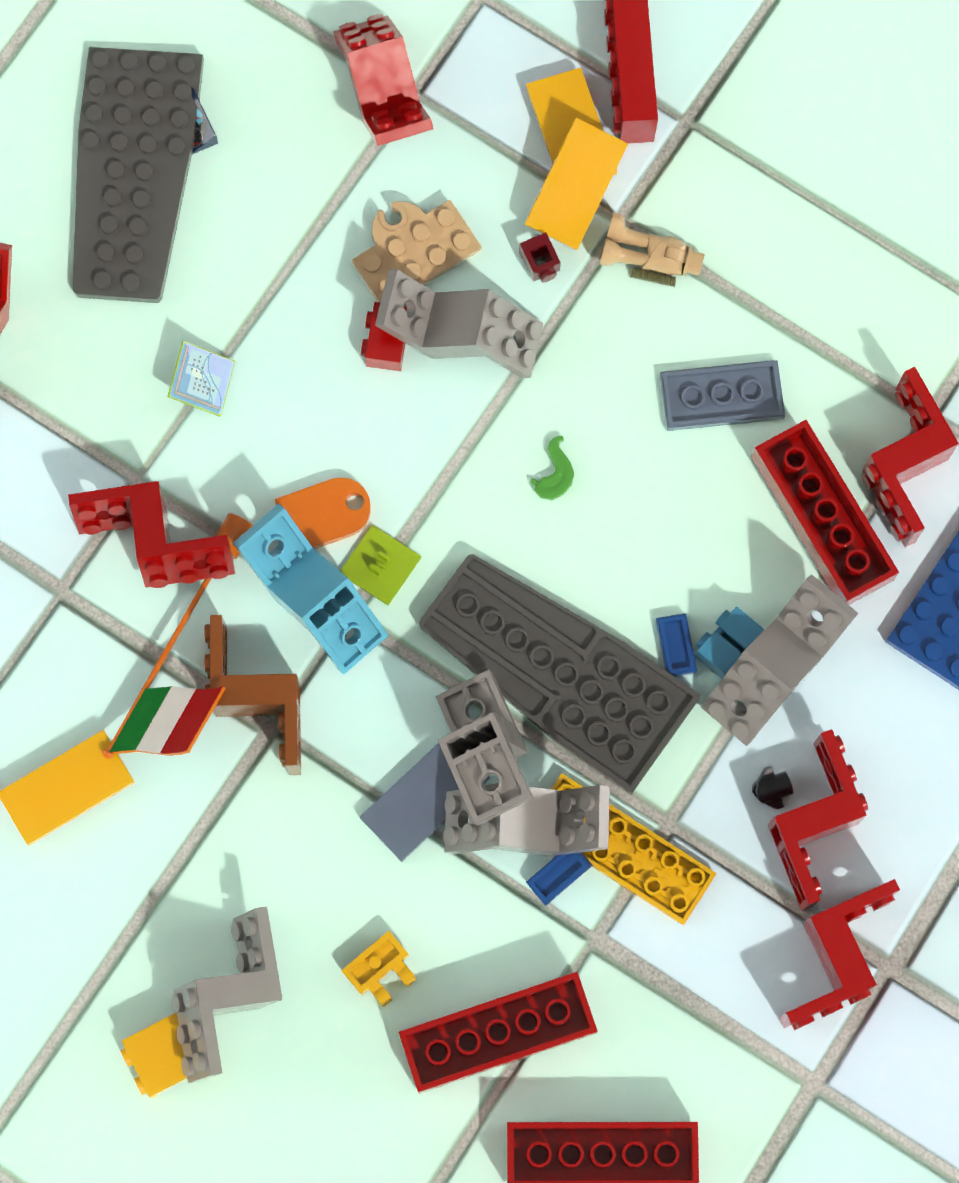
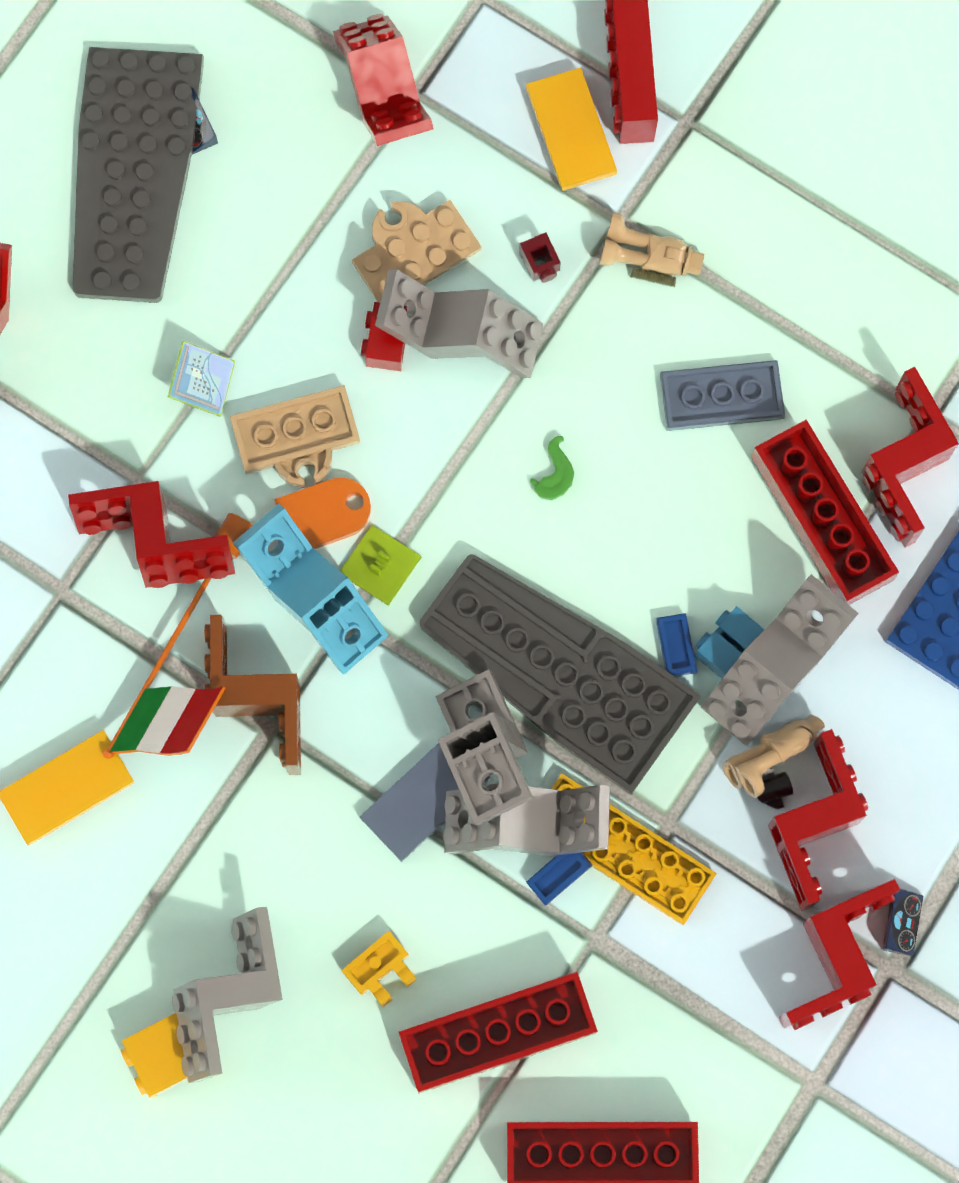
(296, 434): none -> tan plate
(576, 183): yellow tile -> none
(774, 748): none -> tan piece
(903, 923): none -> slope

